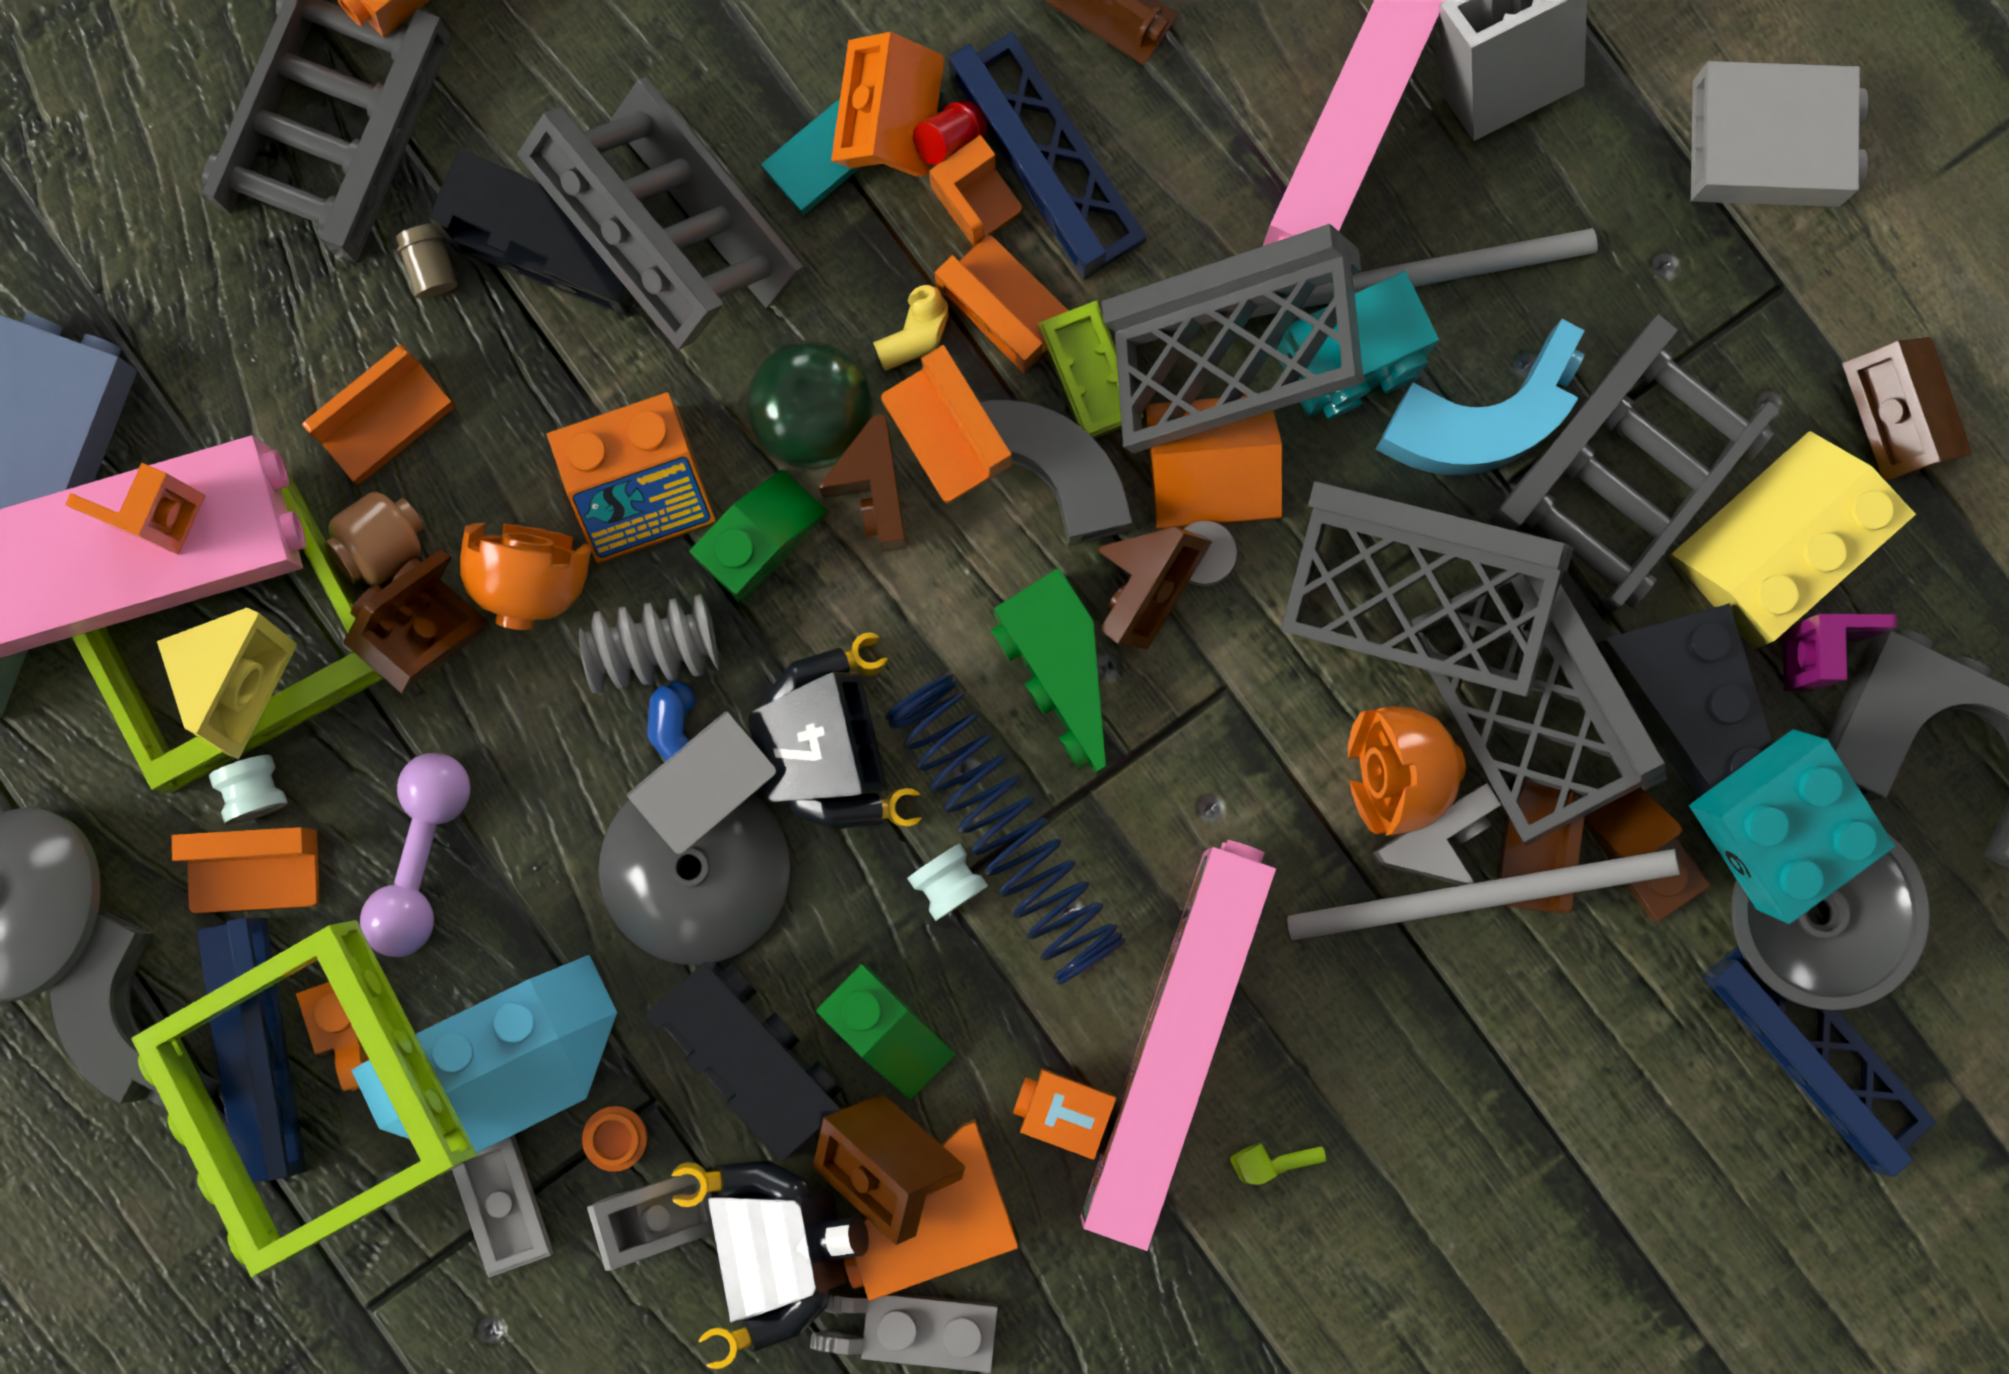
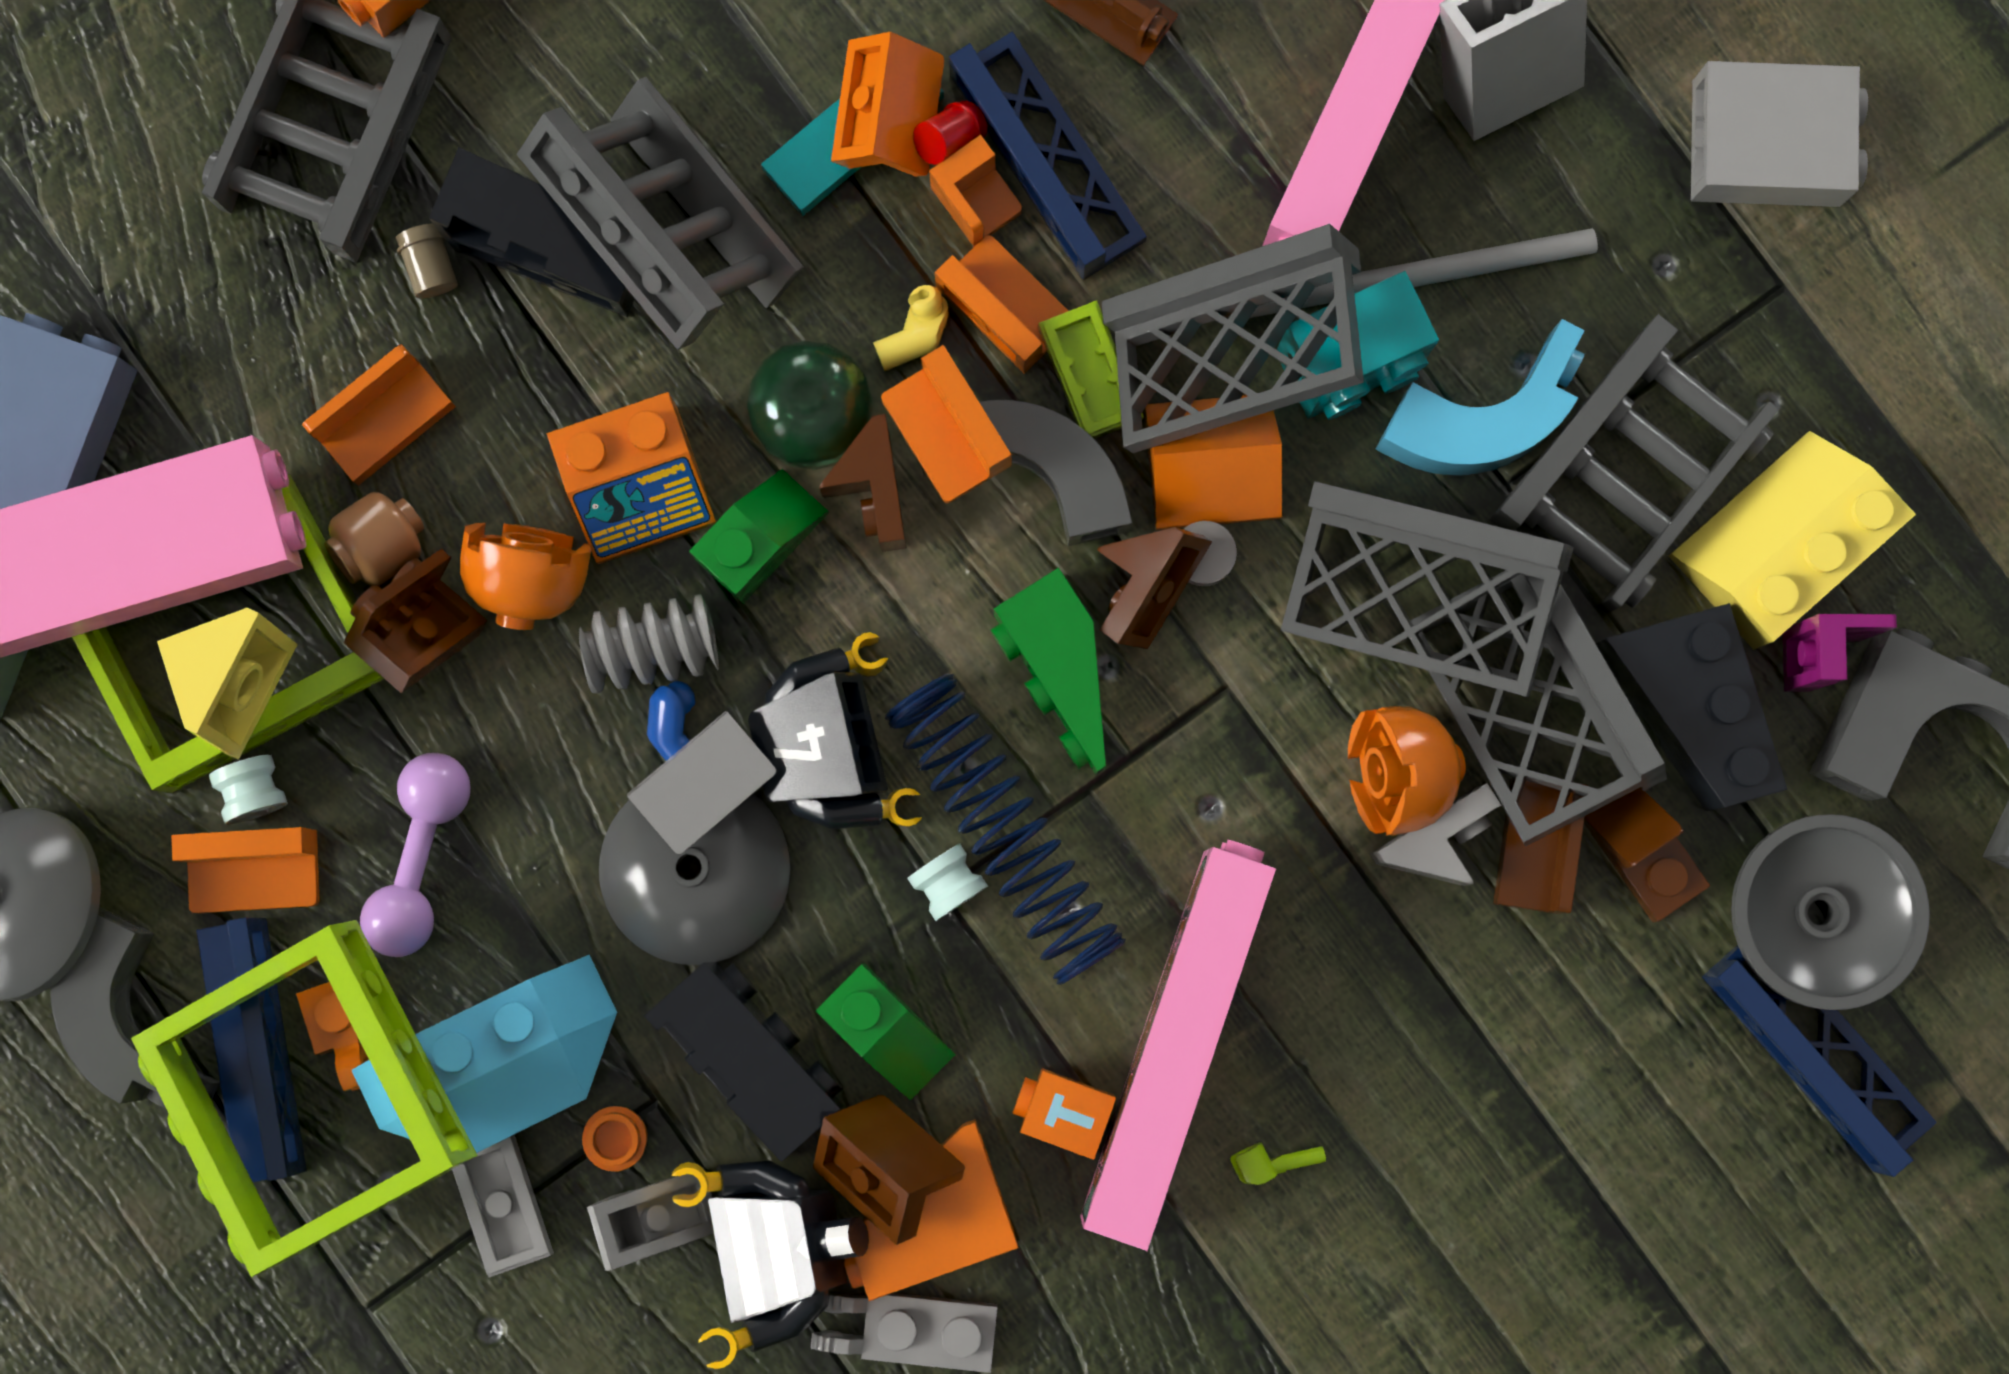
(154, 510): orange panel -> none
(1484, 894): light grey piece -> none
(1792, 825): teal brick -> none
(1906, 407): reddish brown panel -> none

